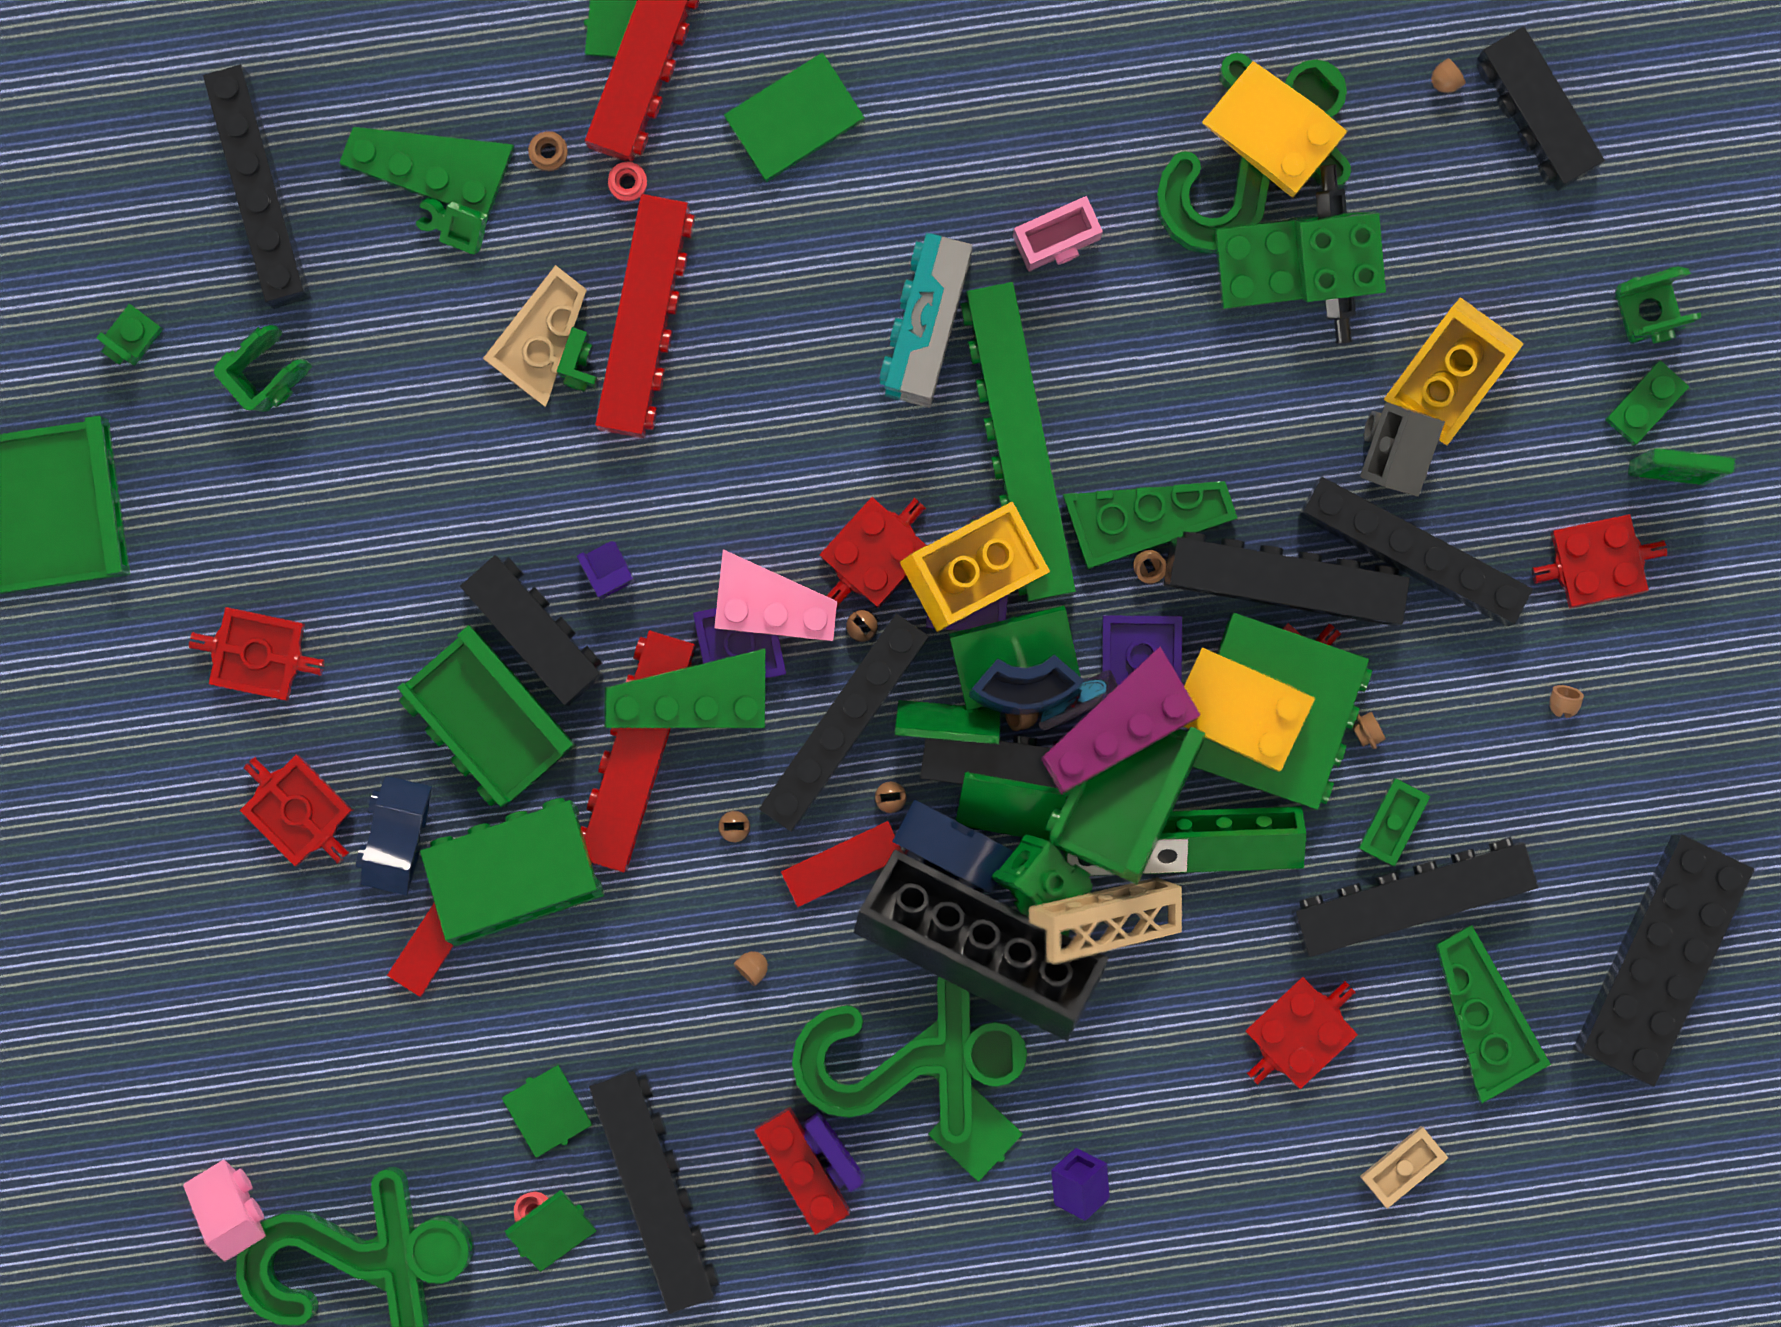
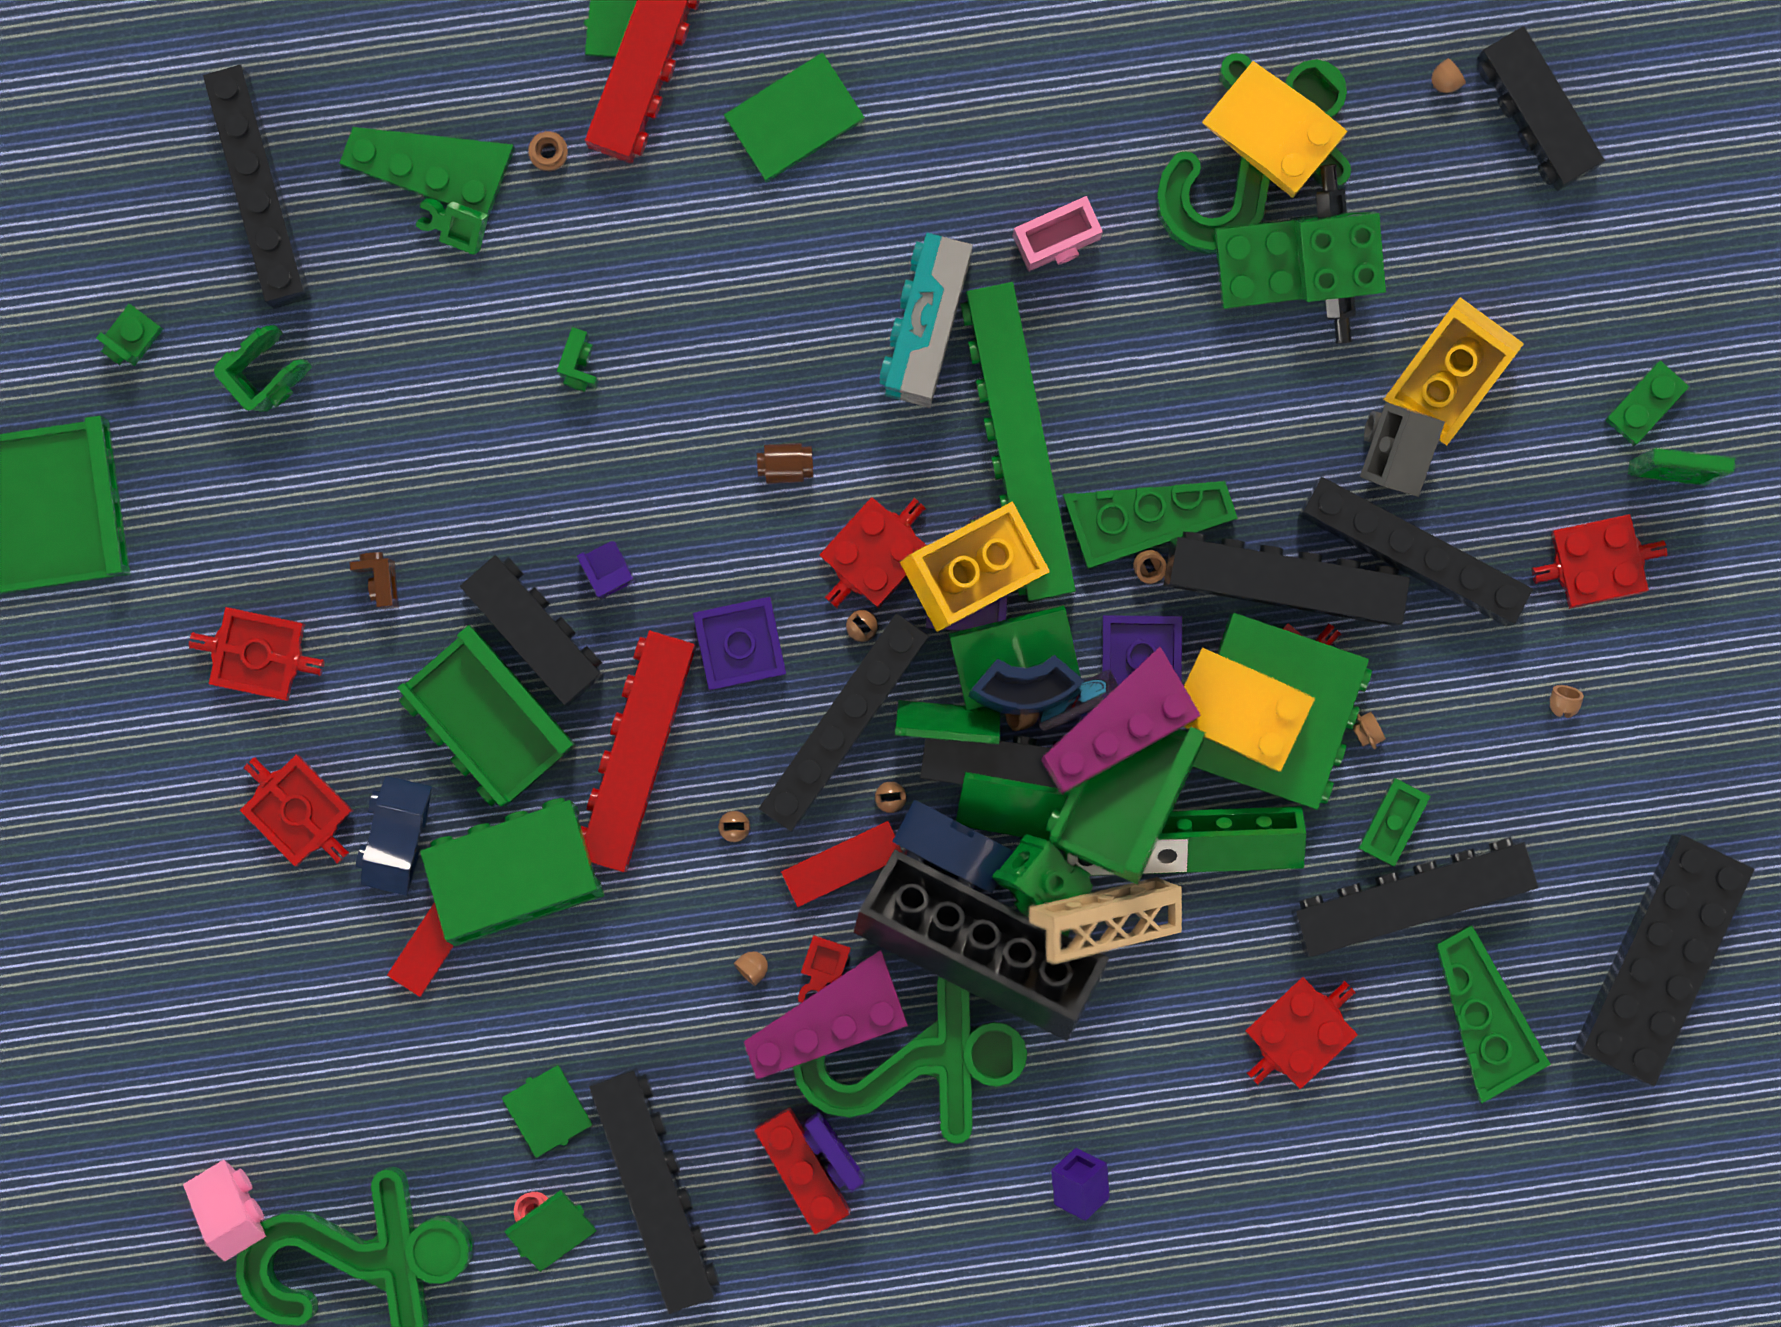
(383, 585): none -> reddish brown bracket
(538, 334): tan wing -> none
(618, 173): coral plate -> none
(643, 316): red brick -> none
(698, 696): green wing -> none
(770, 604): bright pink wing -> none
(785, 463): none -> reddish brown brick
(823, 963): none -> red plate
(836, 1017): none -> magenta wing
(988, 1142): green piece -> none
(1404, 1167): tan plate -> none
(1659, 289): green piece -> none

